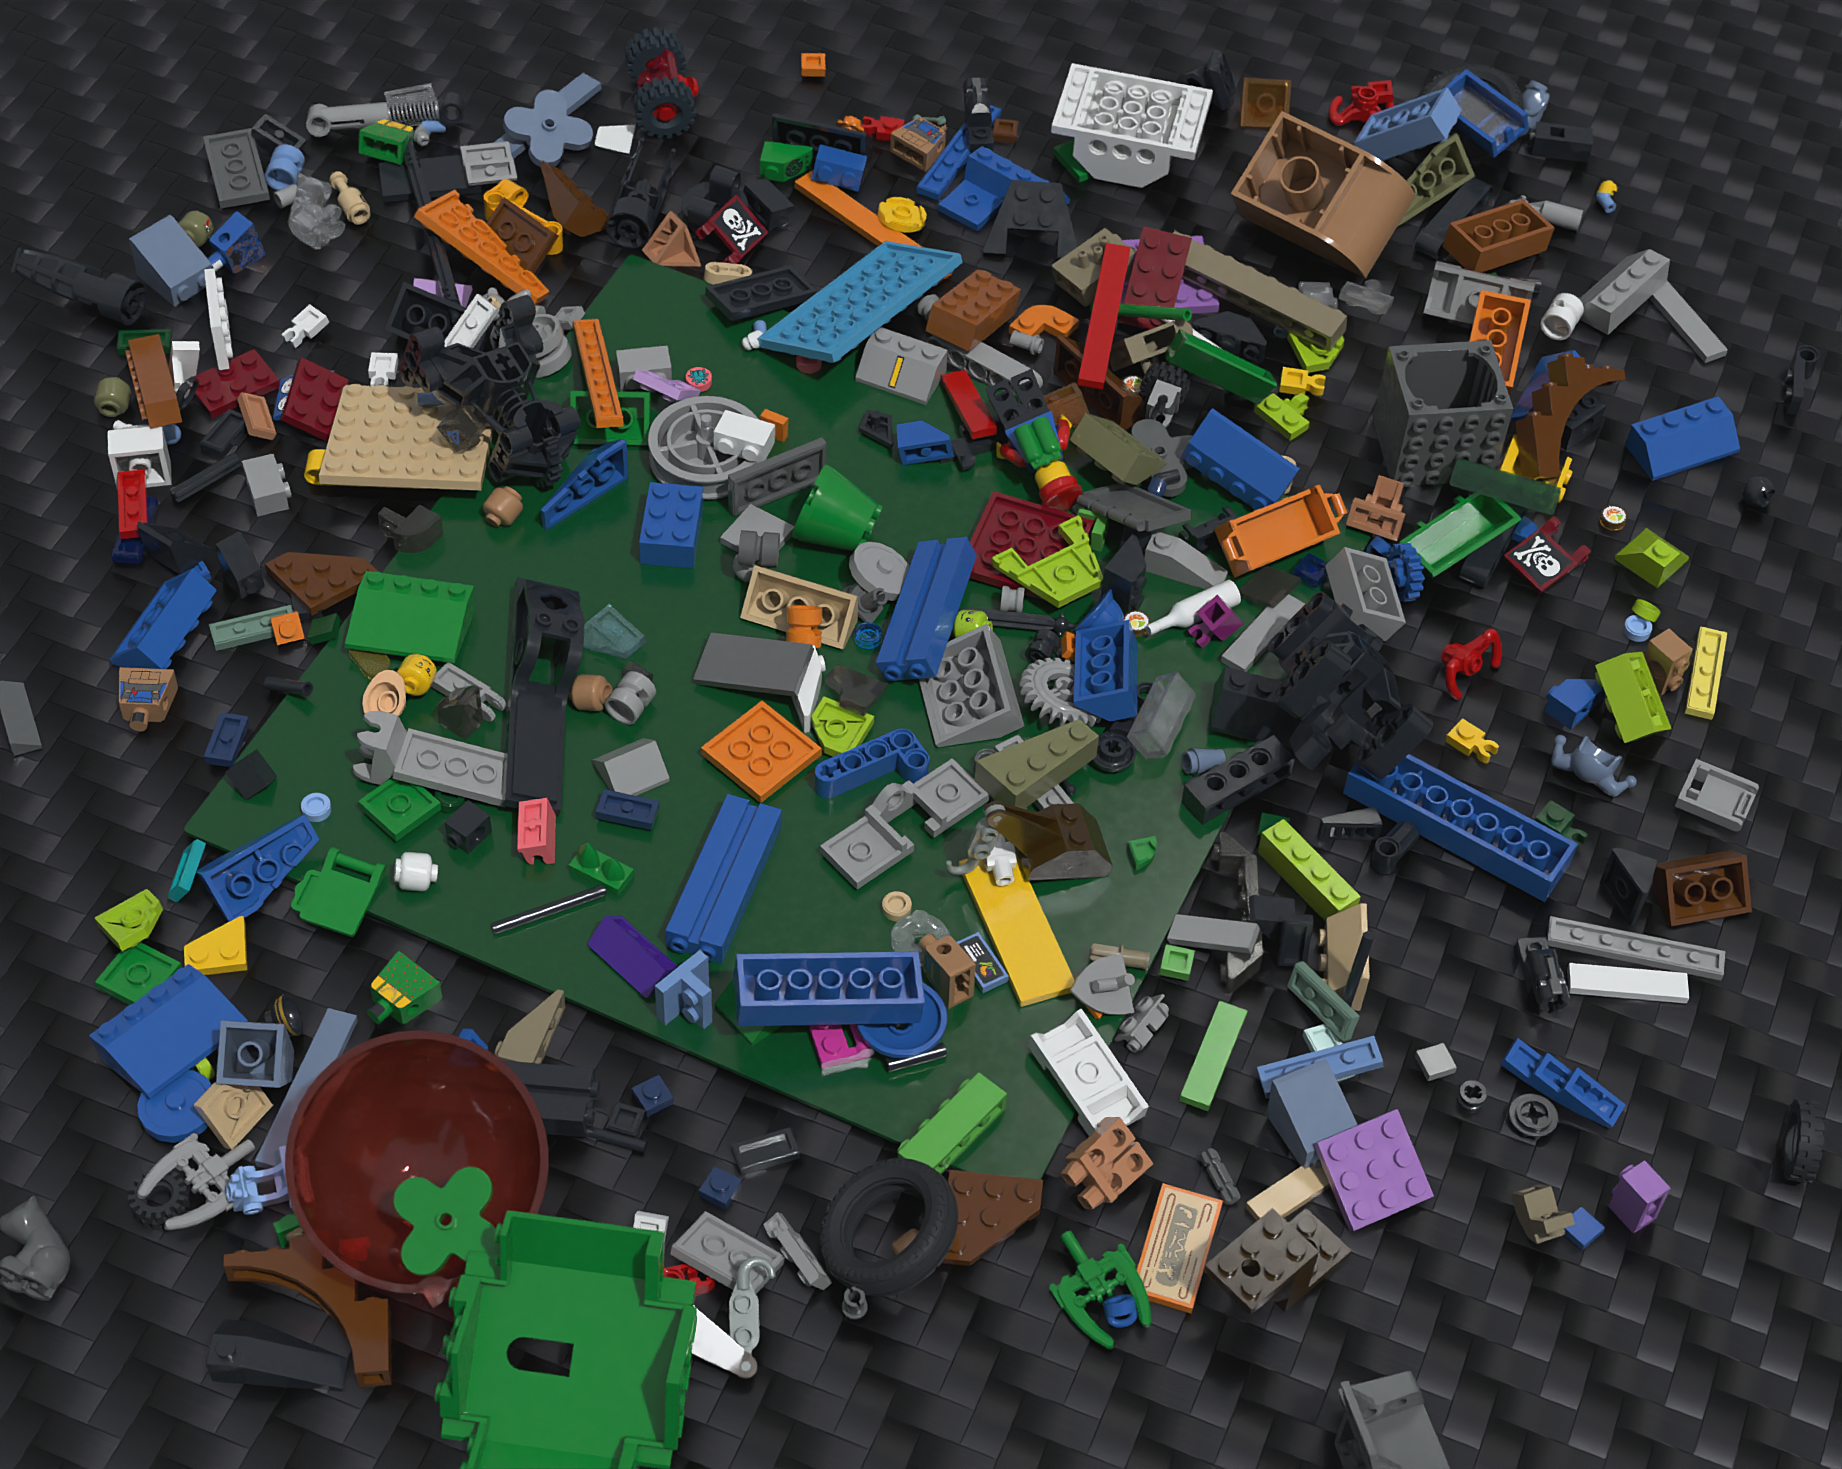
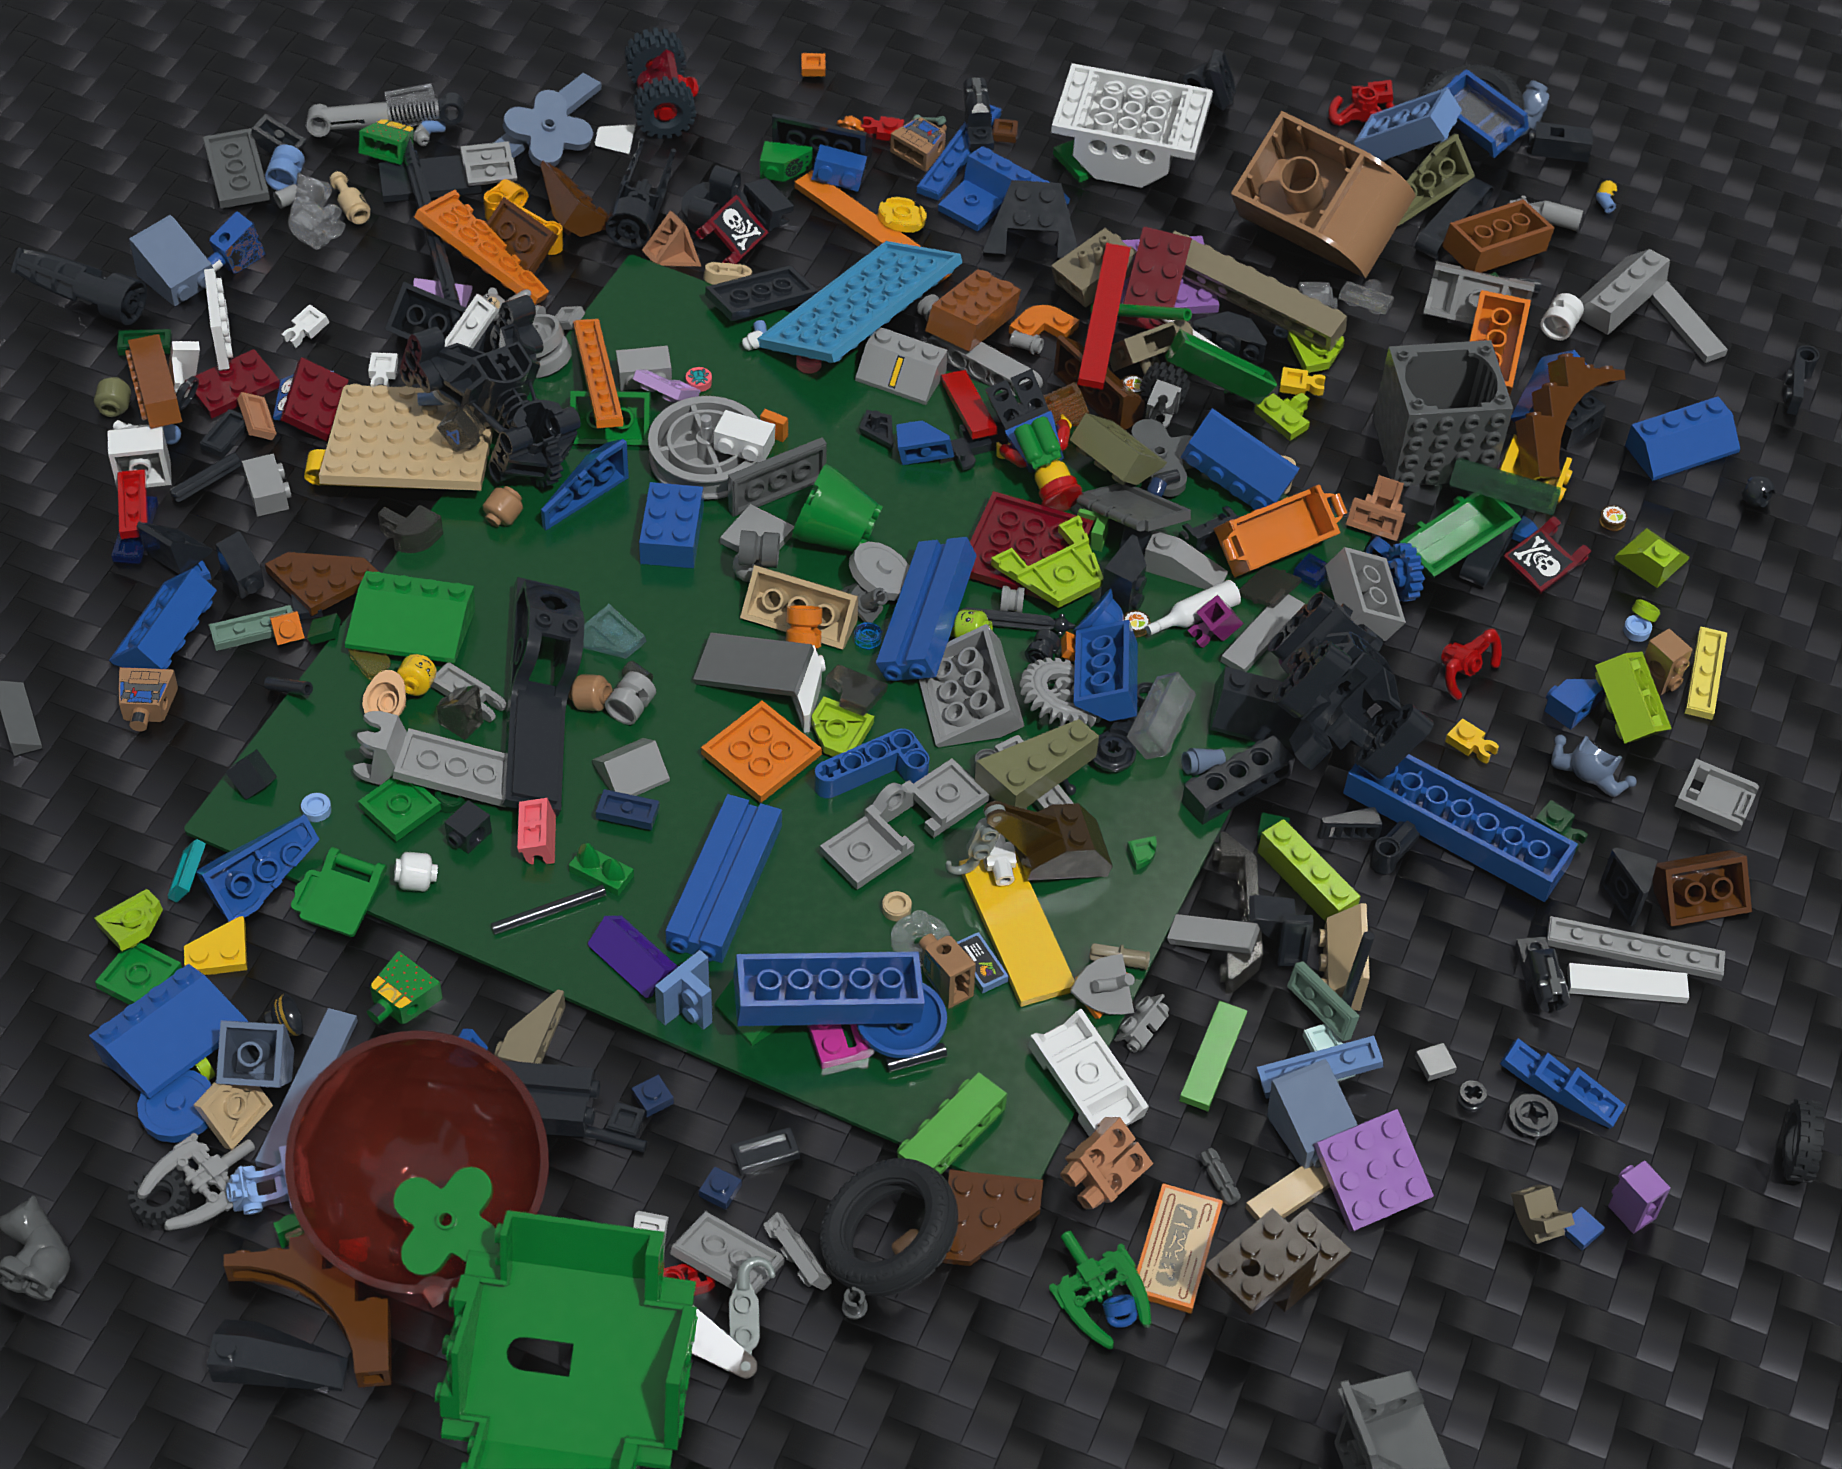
(197, 226): olive head -> none
(226, 739): dark blue plate -> none
(1177, 962): bright green plate -> none
(1263, 101): clear orange slope -> none

